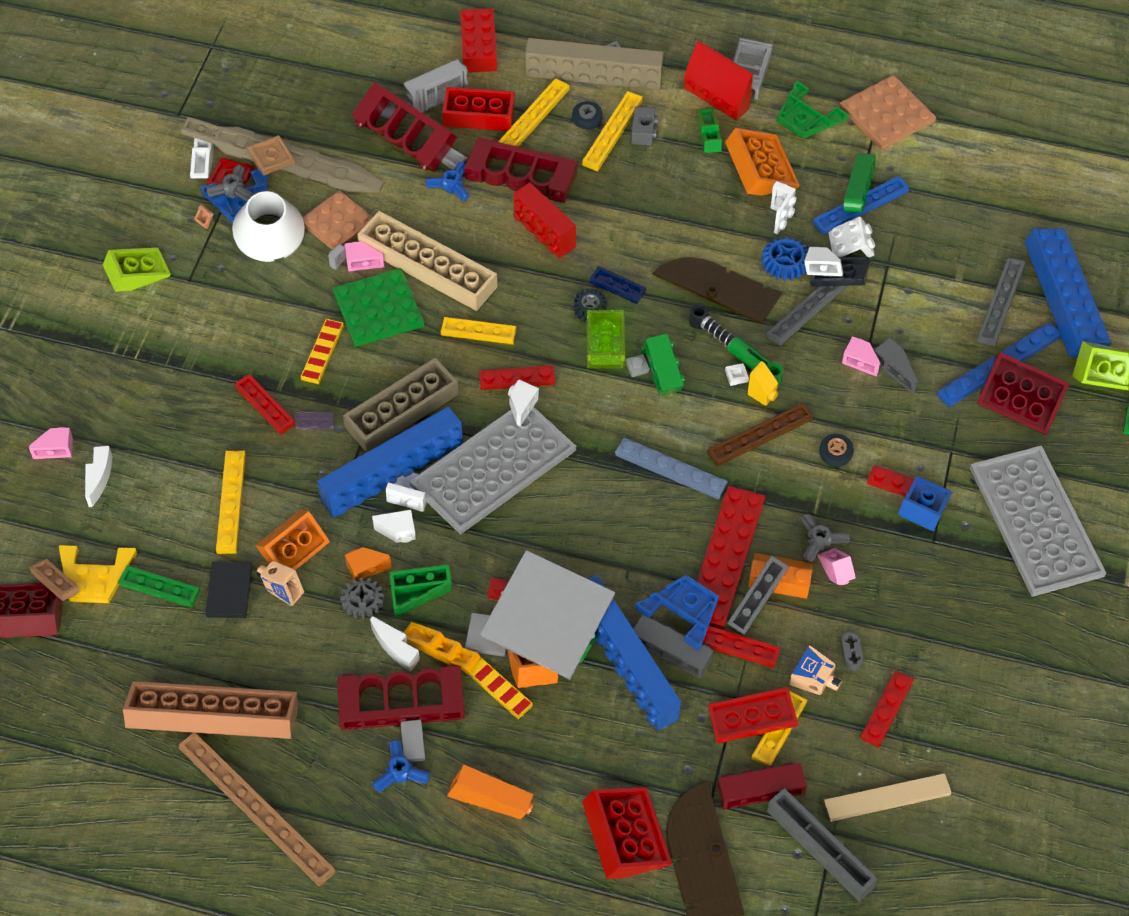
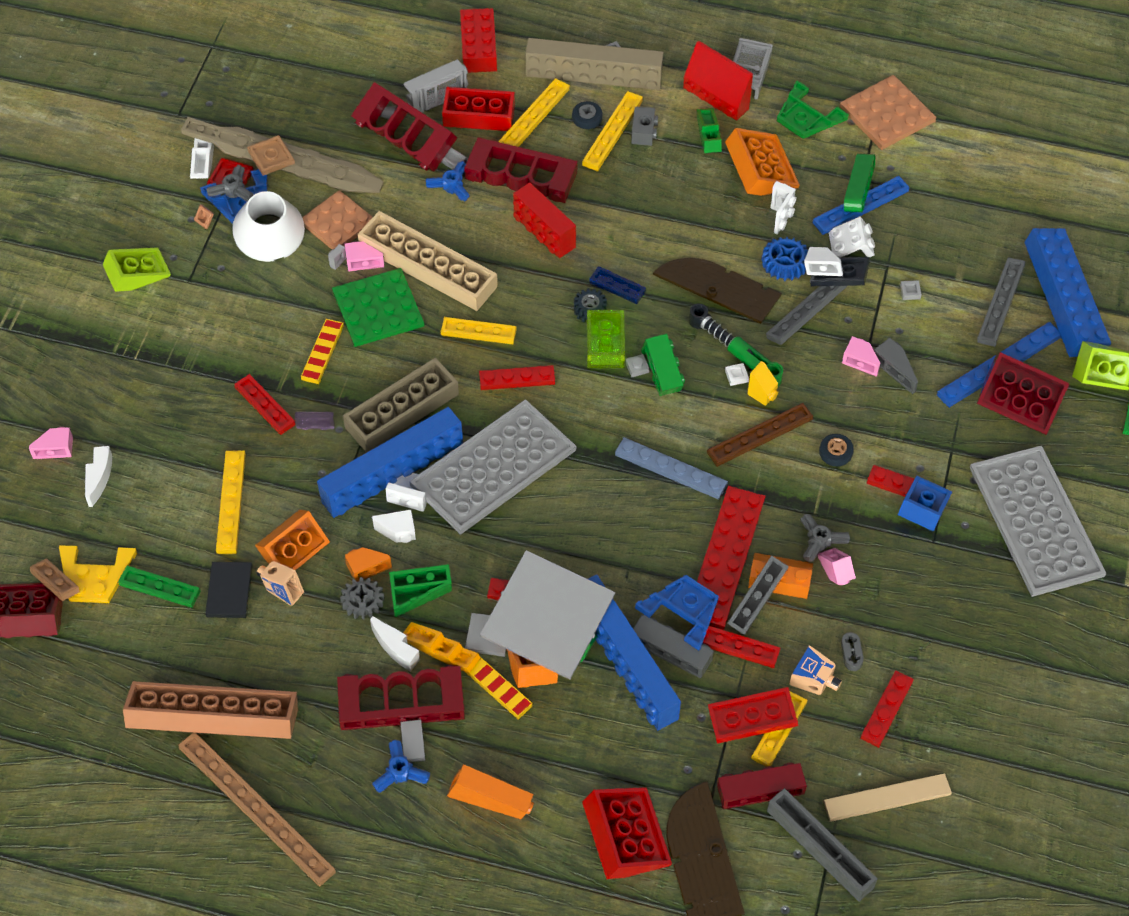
(522, 400): white slope -> none
(910, 290): none -> light grey plate

